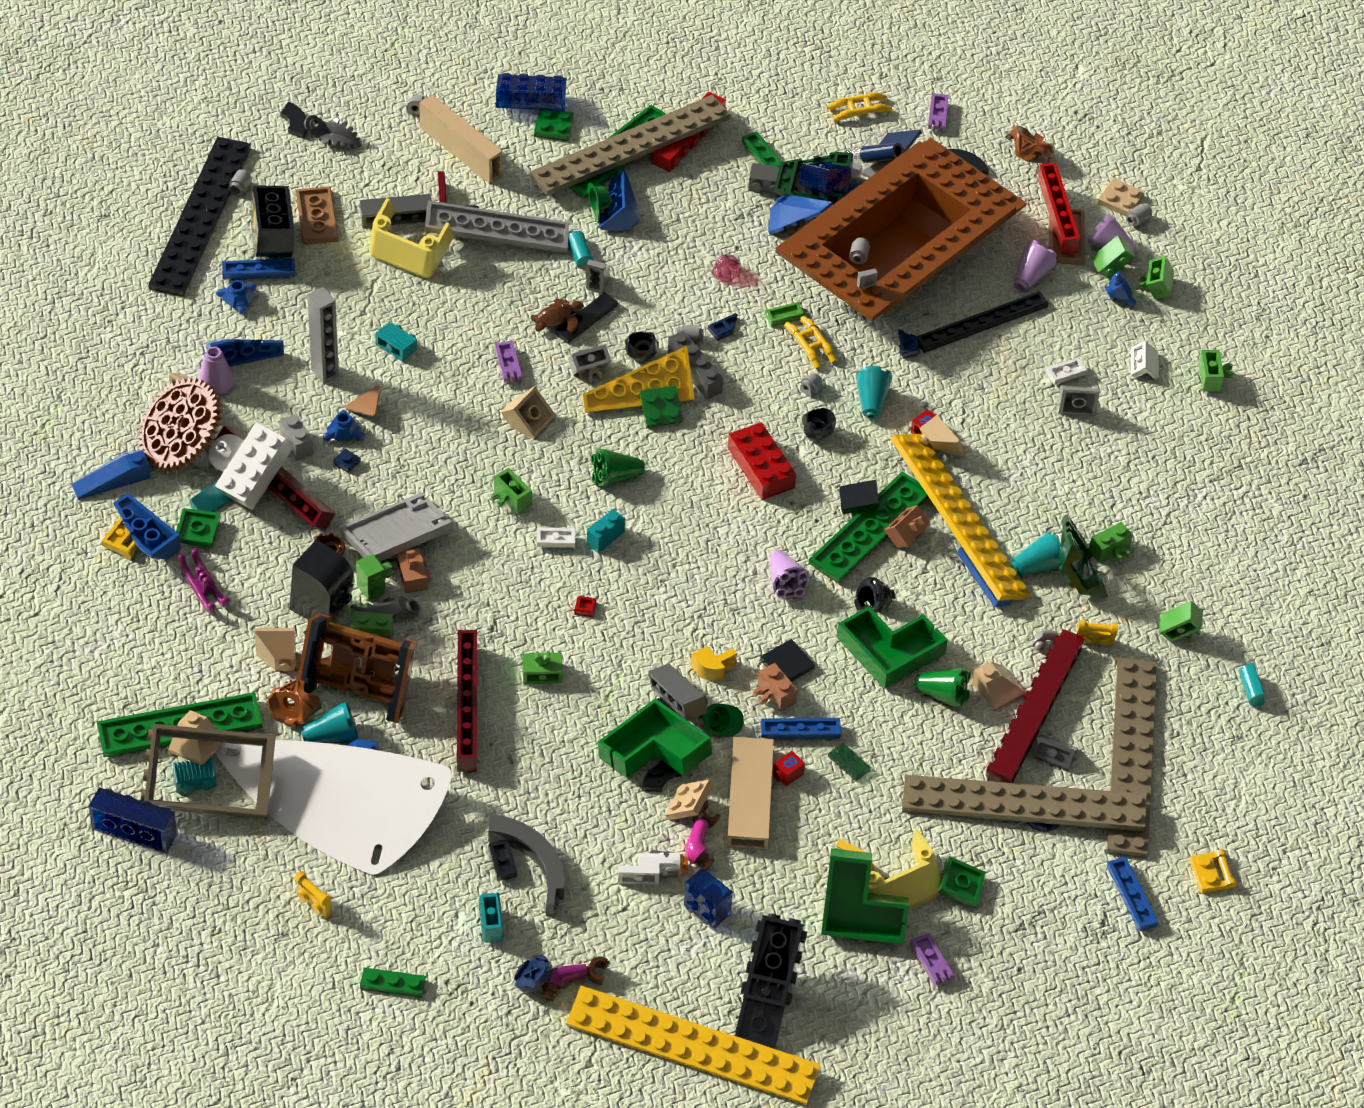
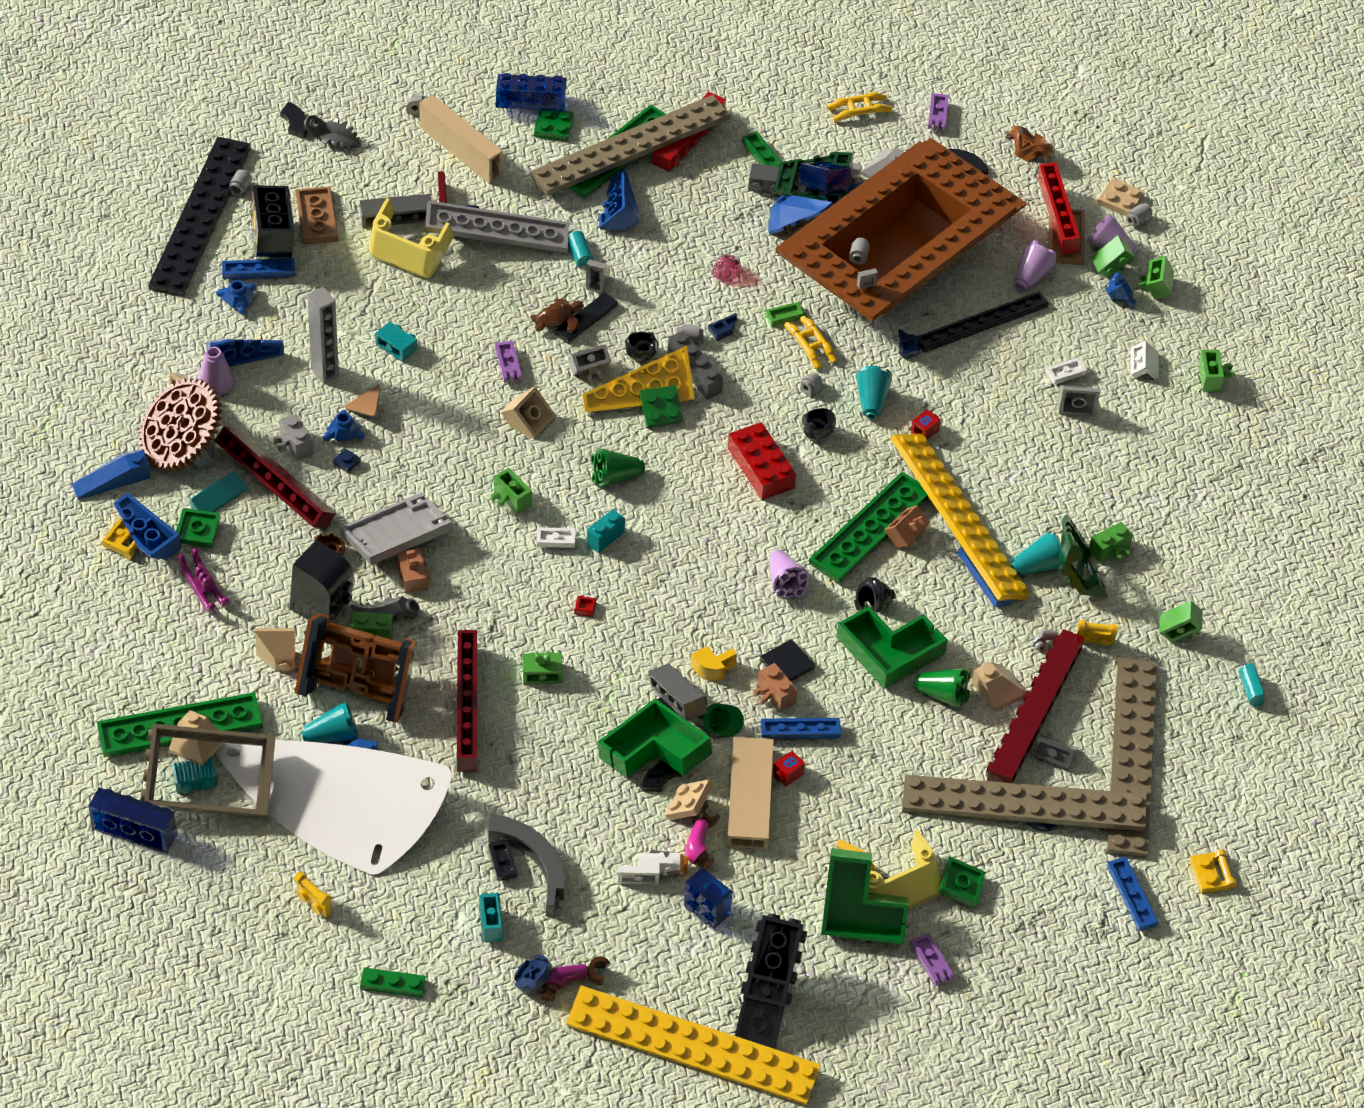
(248, 463): white brick -> none
(297, 712): dark orange piece -> none
(372, 576): bright green brick -> none
(599, 199): green piece -> none
(849, 762): clear green tile -> none
(859, 497): black tile -> none
(884, 146): dark blue door -> none
(941, 437): tan slope -> none

